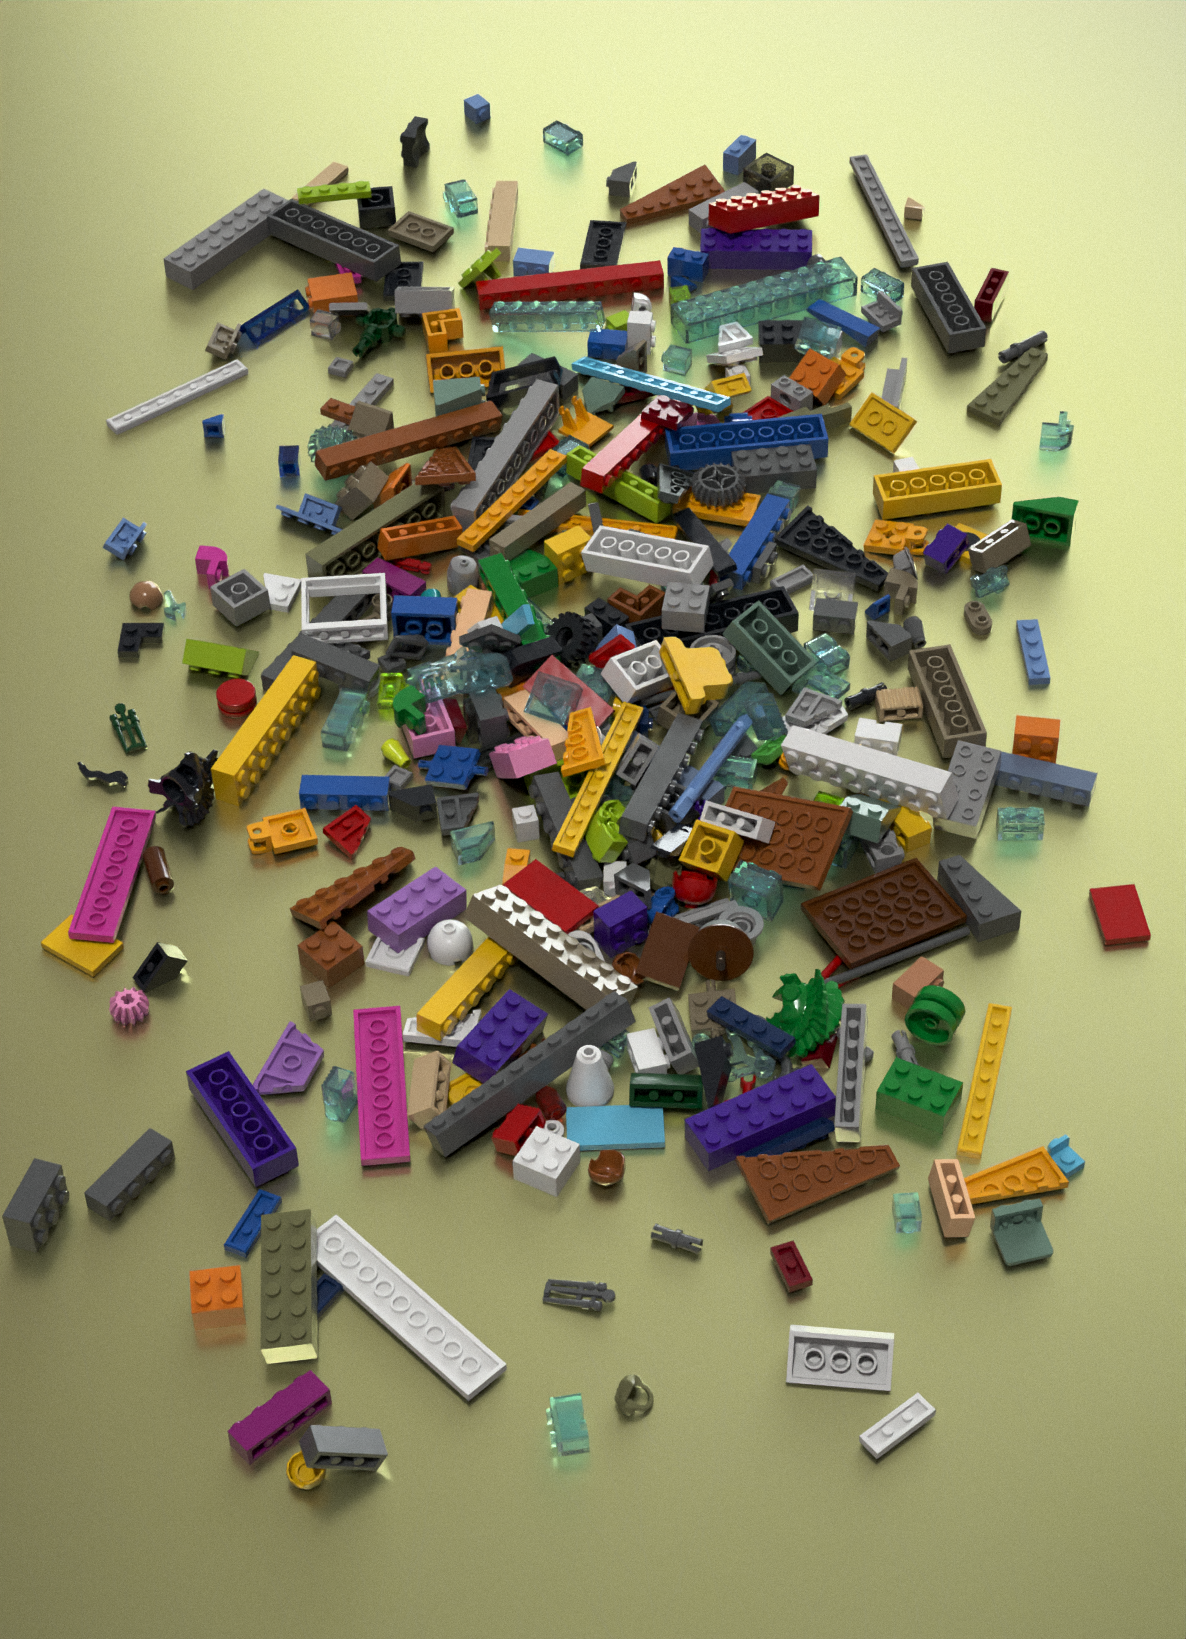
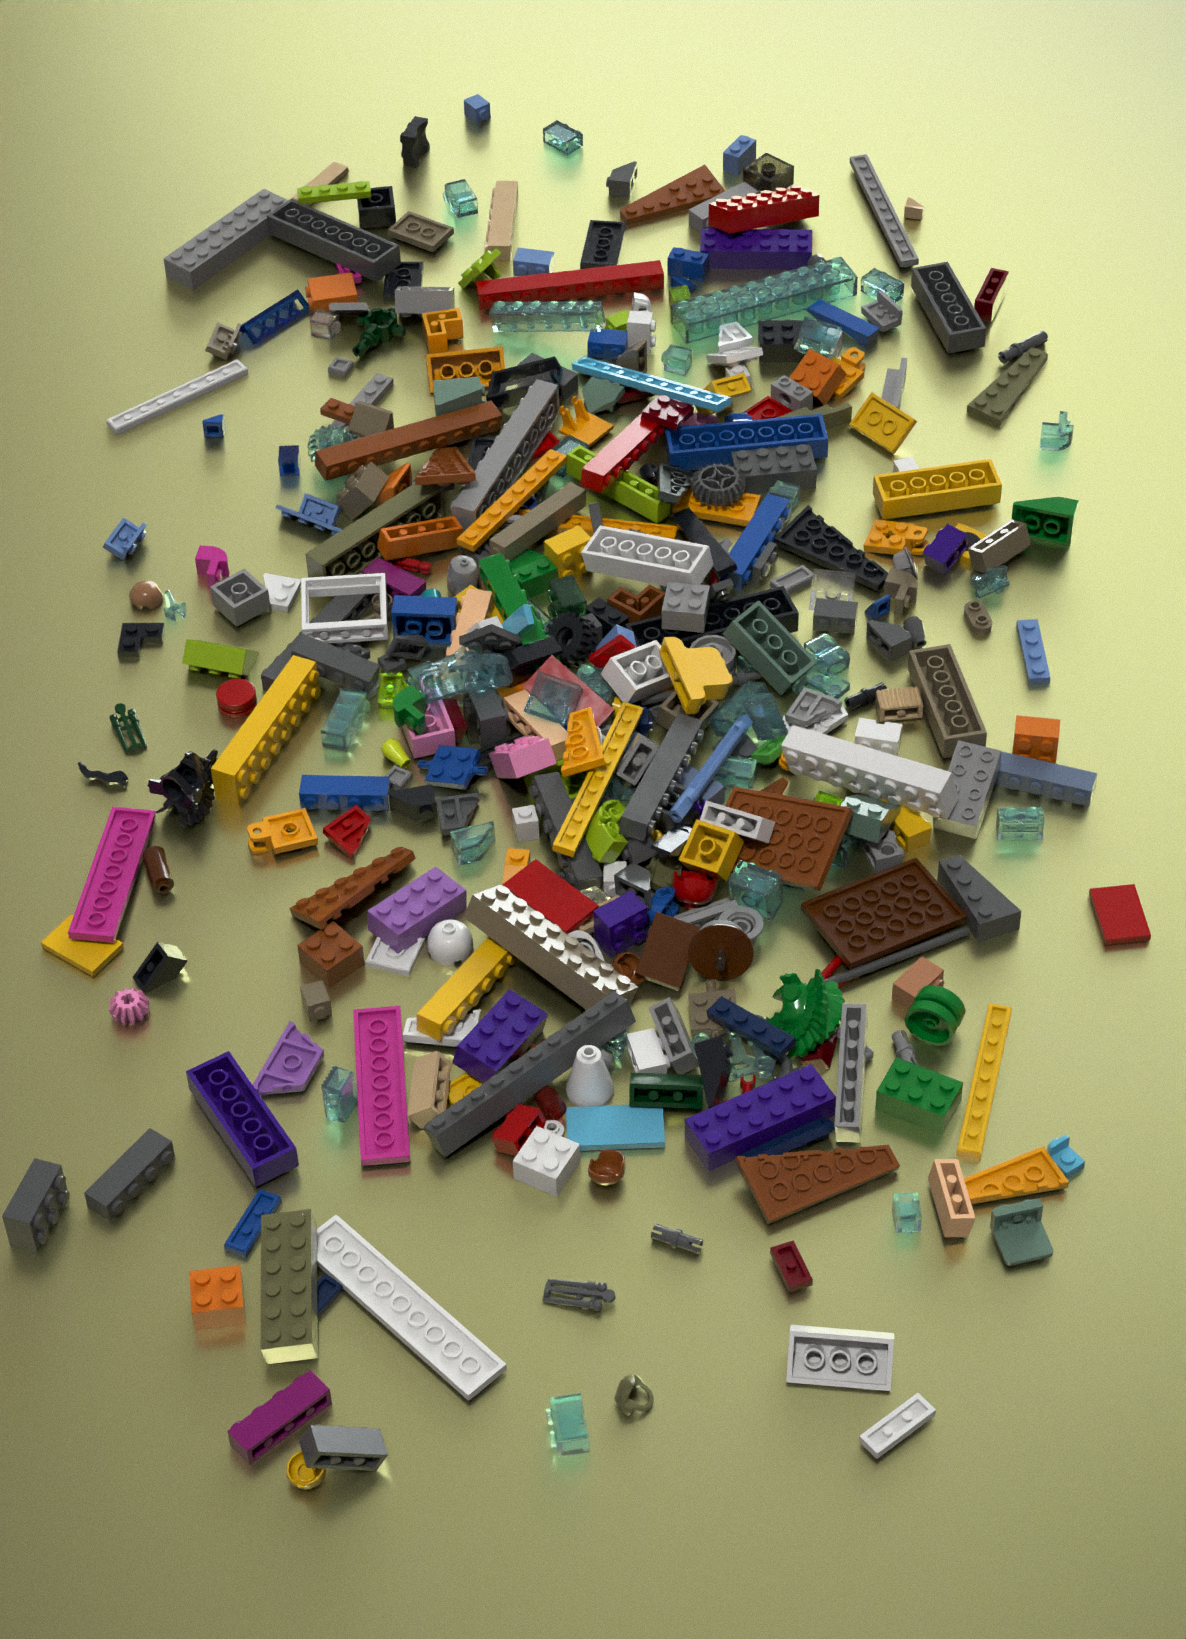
(565, 596): none -> clear green brick

